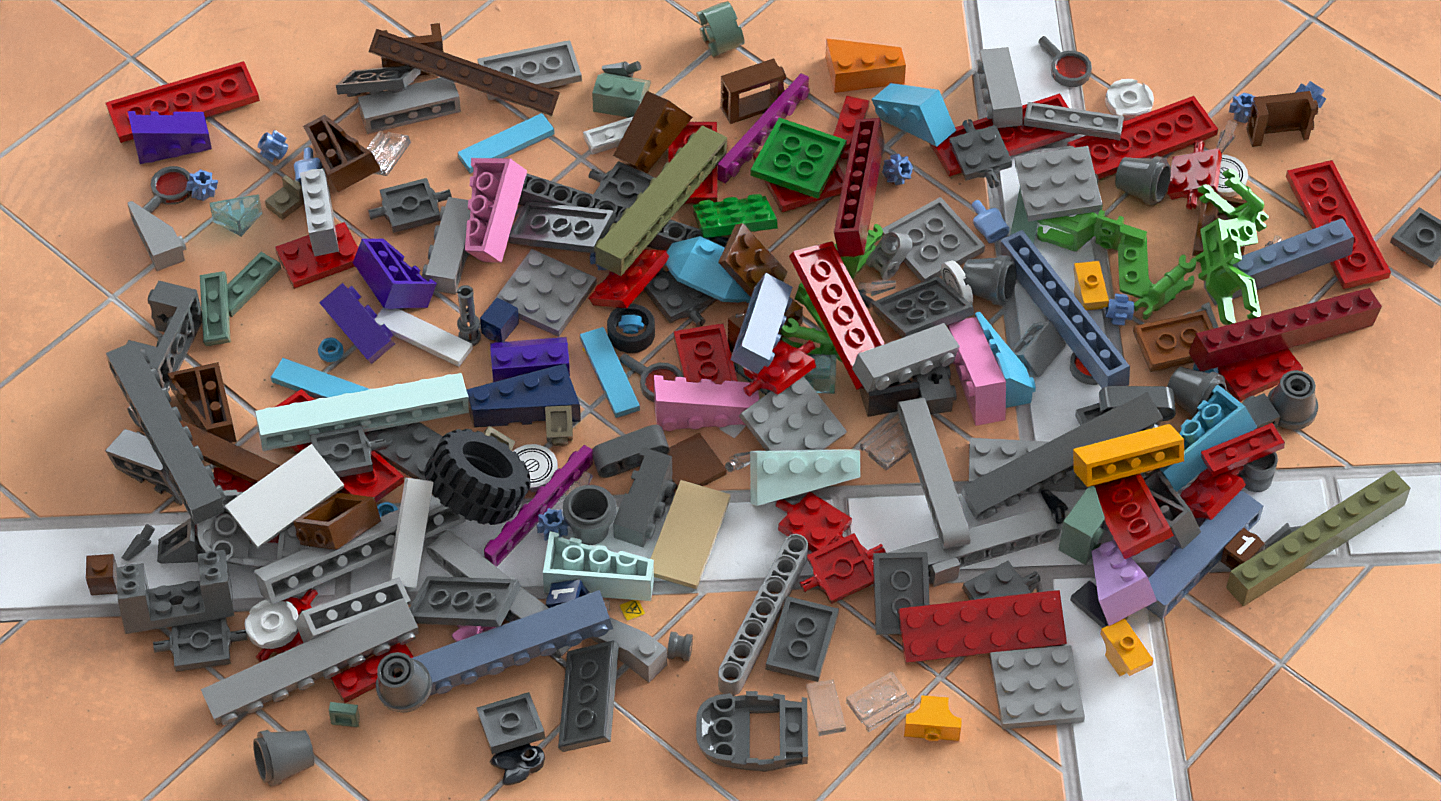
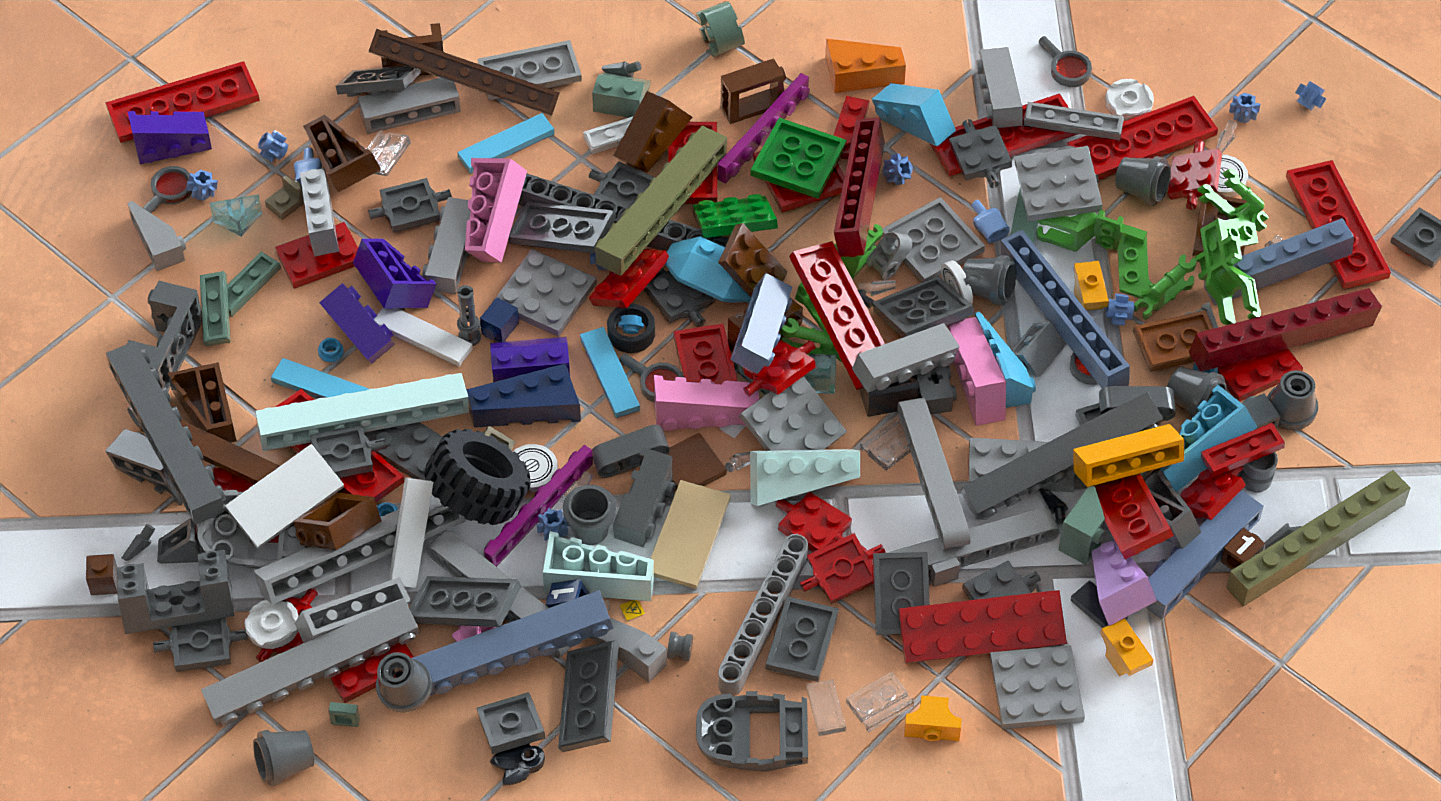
(559, 425): dark tan bracket -> none
(1281, 114): reddish brown panel -> none

